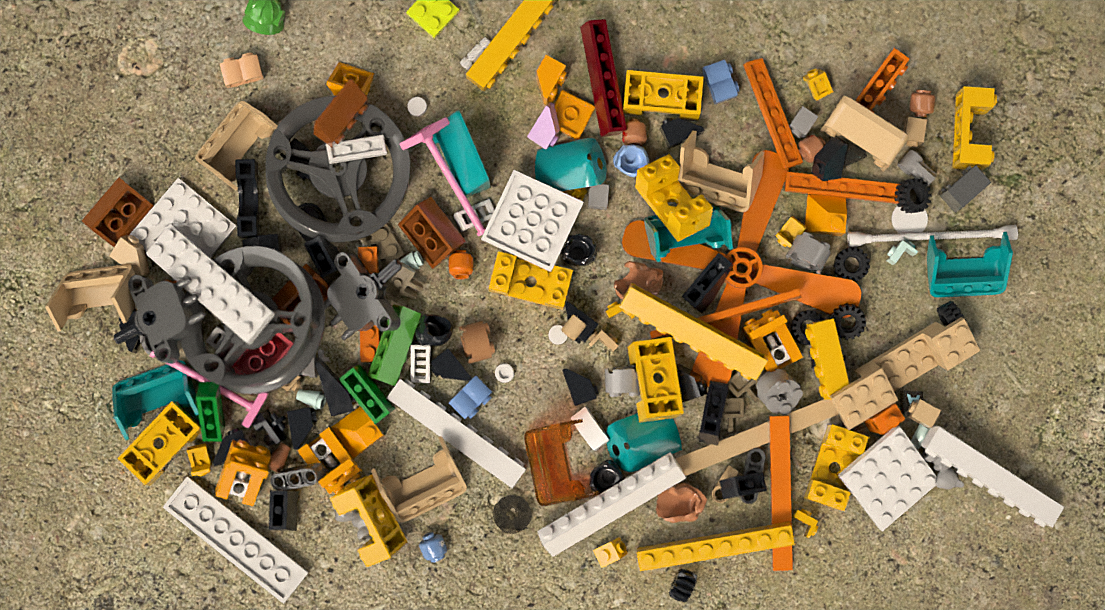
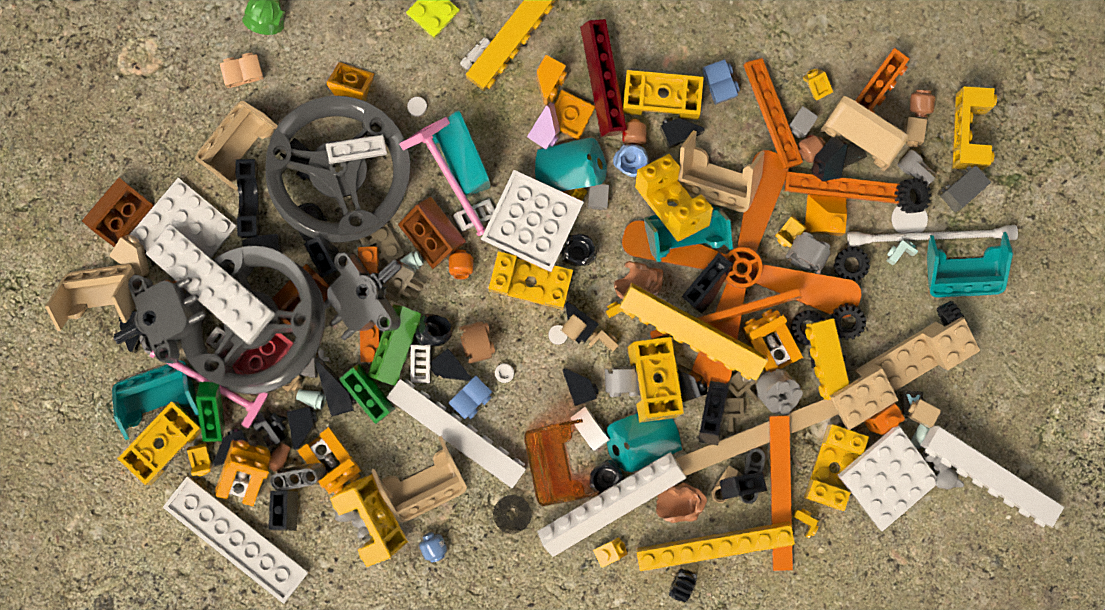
(341, 114): dark orange slope -> none
(357, 432): light orange slope -> none

